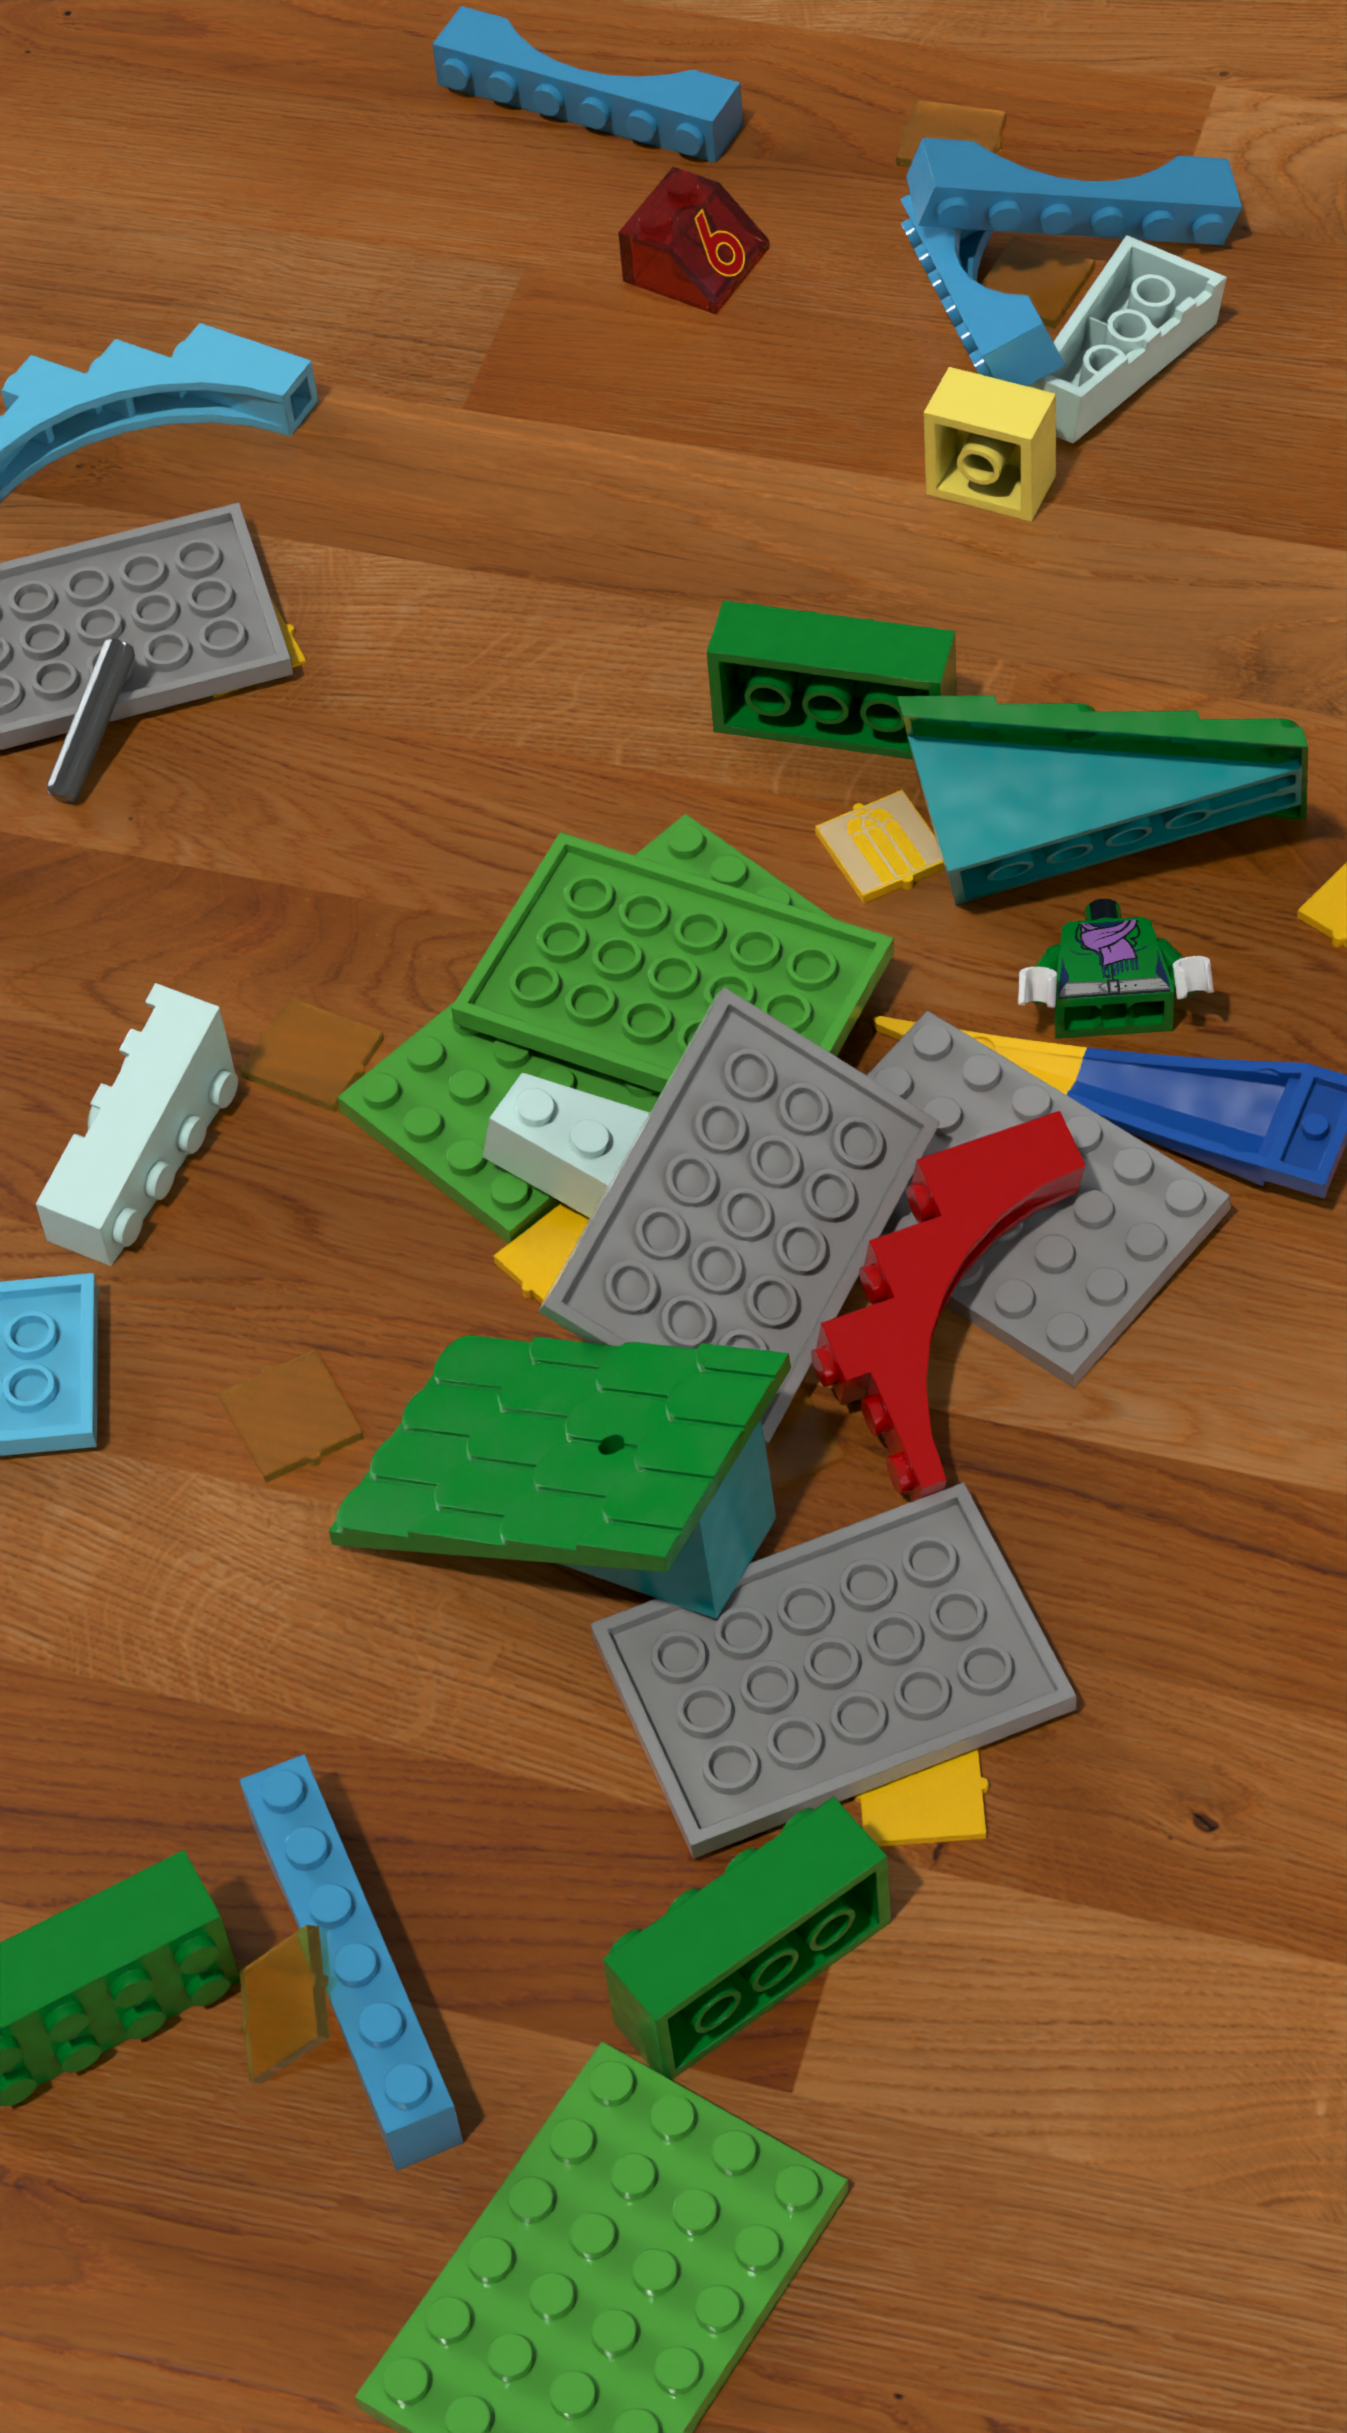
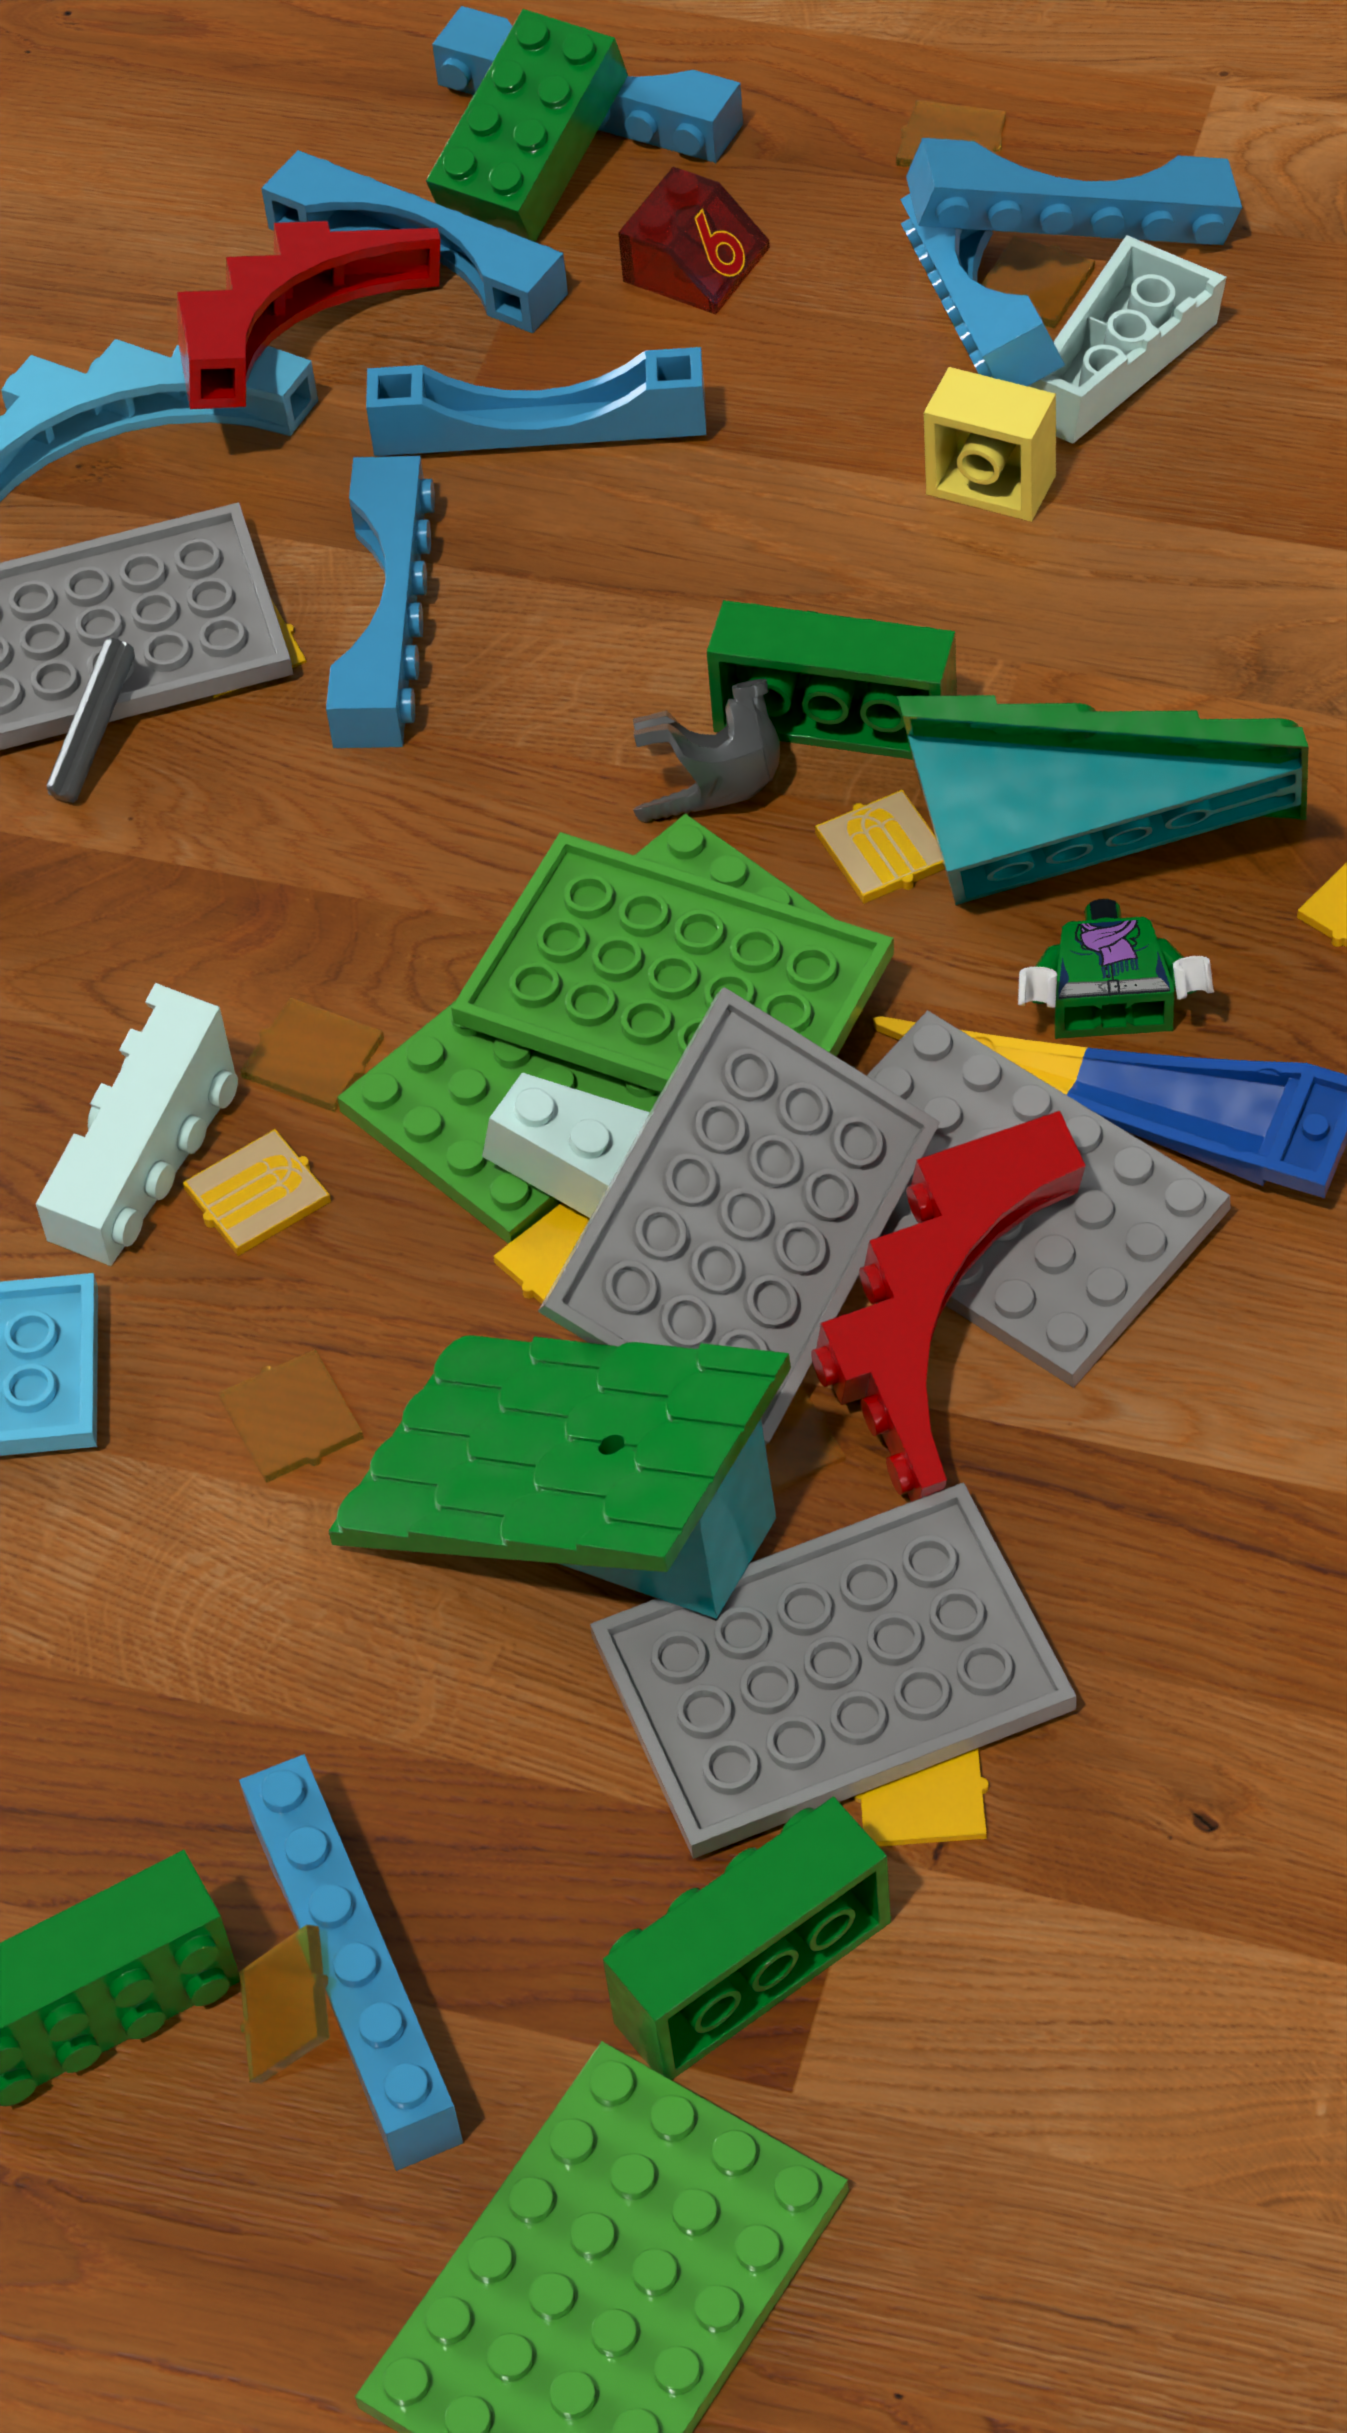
(256, 1192): none -> piece
(268, 294): none -> red arch
(371, 680): none -> dark azure arch
(429, 413): none -> dark azure arch
(510, 274): none -> dark azure arch
(529, 124): none -> green brick
(724, 765): none -> dark grey piece

